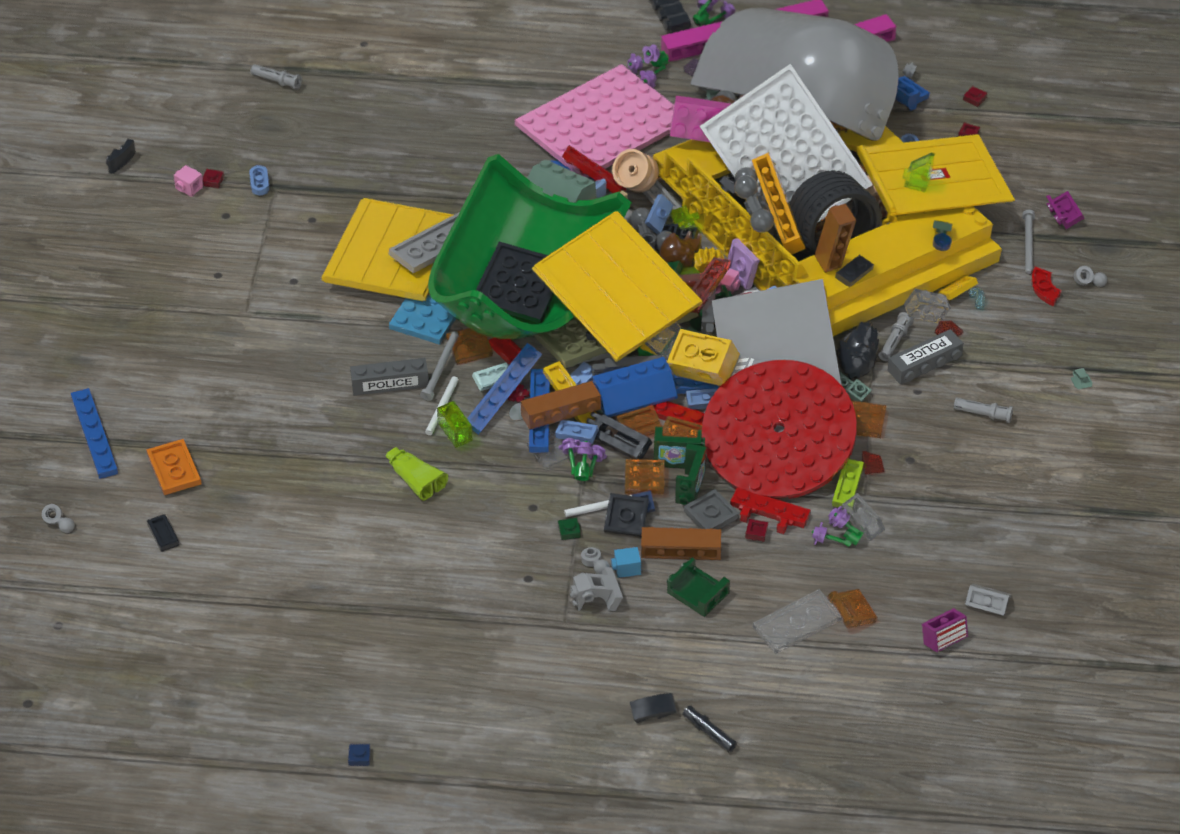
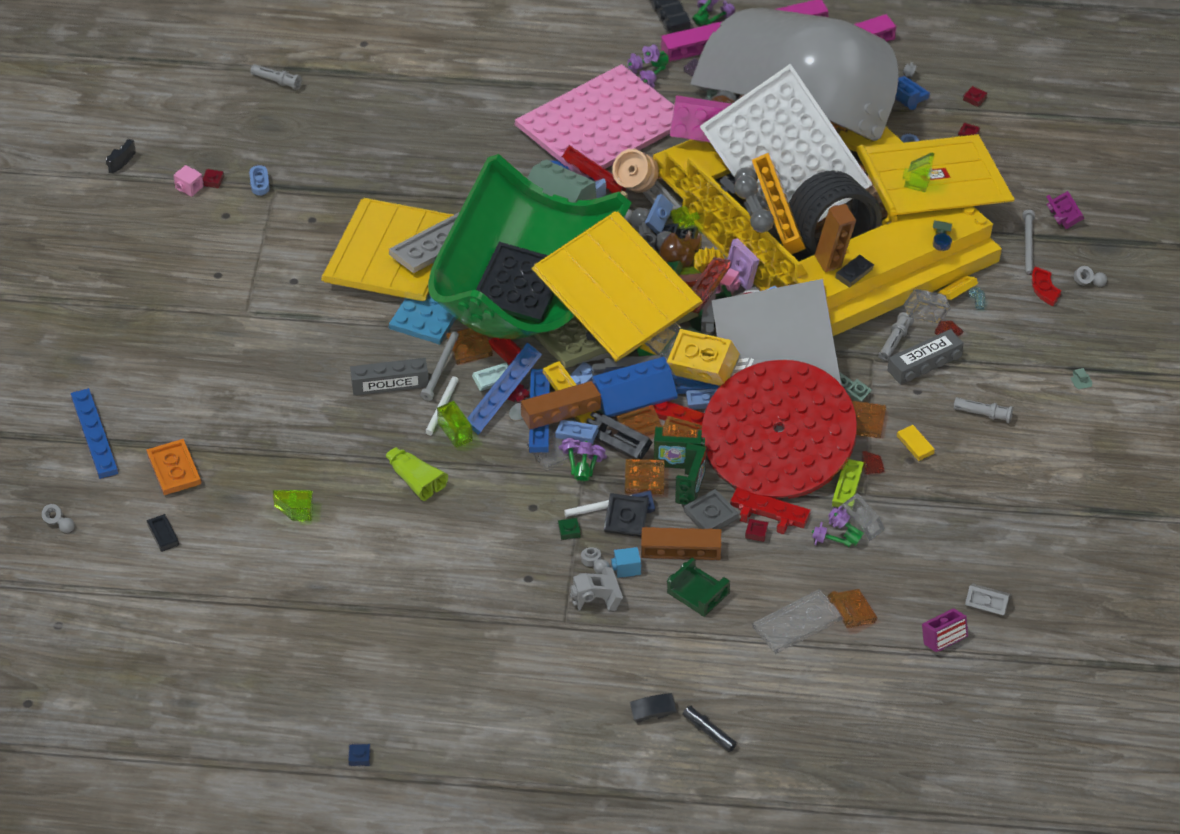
(294, 504): none -> clear neon green slope
(859, 350): black head -> none
(915, 442): none -> yellow tile

